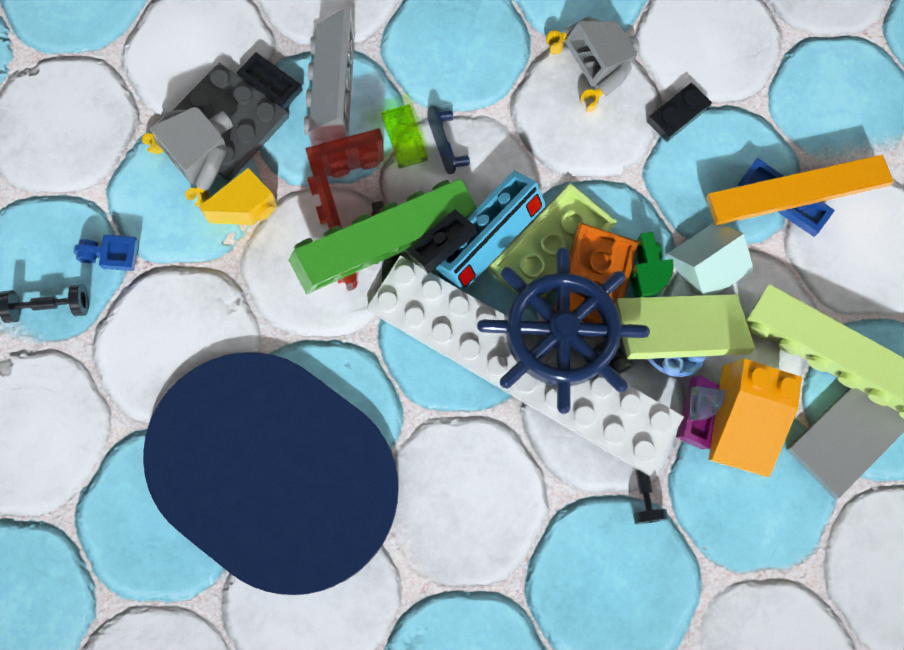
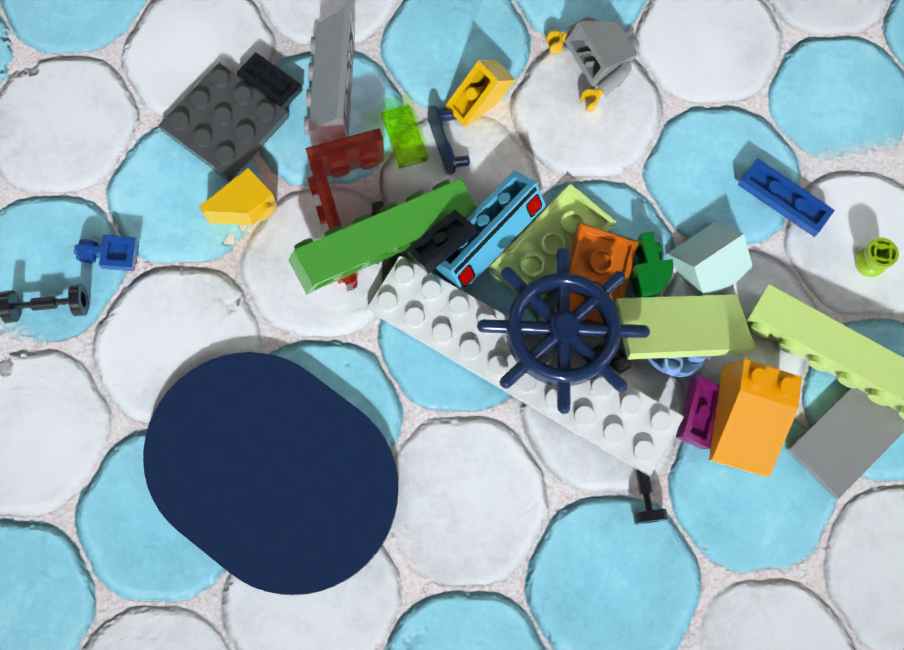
(192, 146): light grey torso -> none
(480, 91): none -> yellow slope
(679, 112): black plate -> none
(705, 402): clear light blue tile -> none
(799, 189): light orange tile -> none
(876, 257): none -> lime wheel

